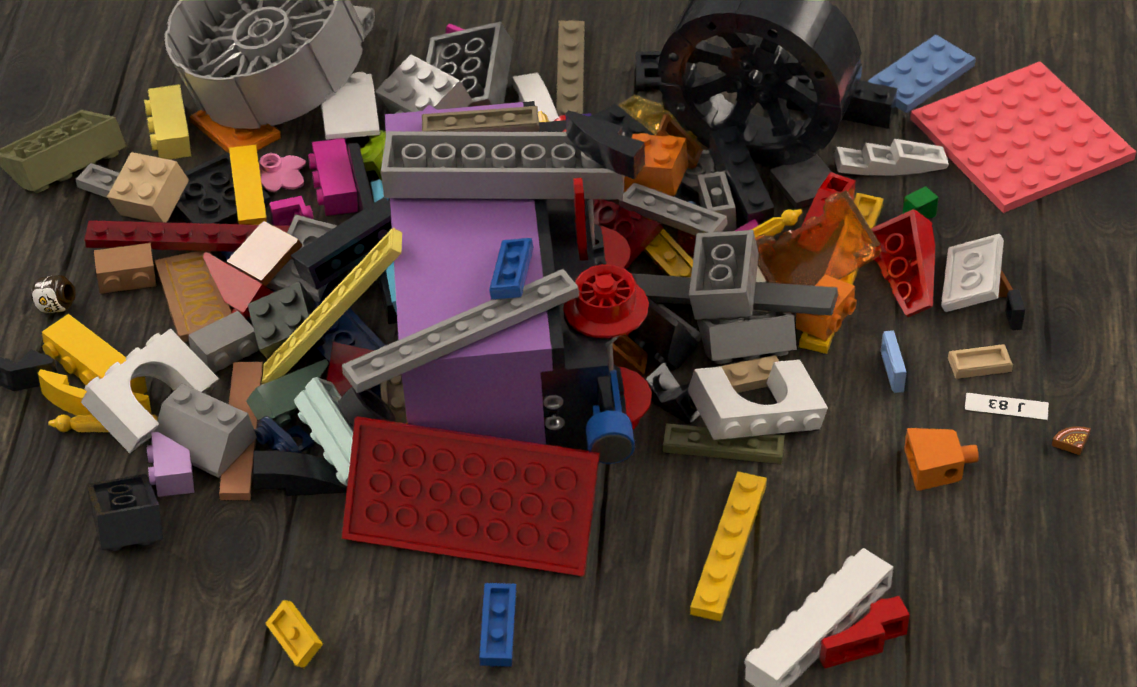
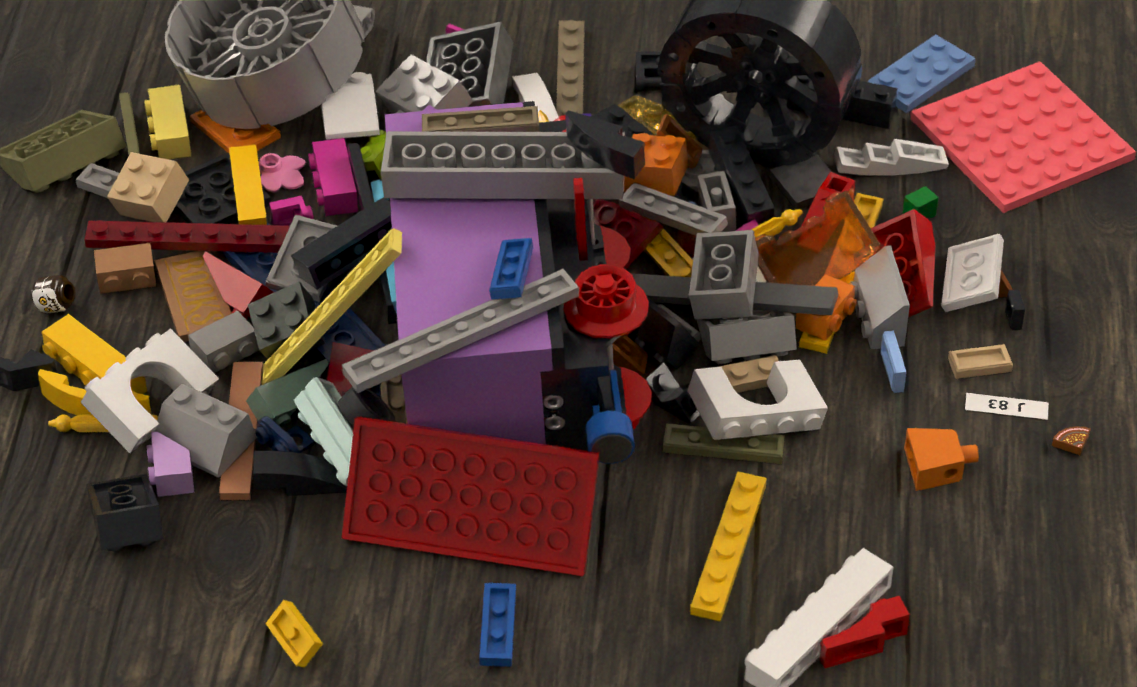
(129, 124): none -> olive tile
(264, 253): tile -> none
(881, 298): none -> light grey slope

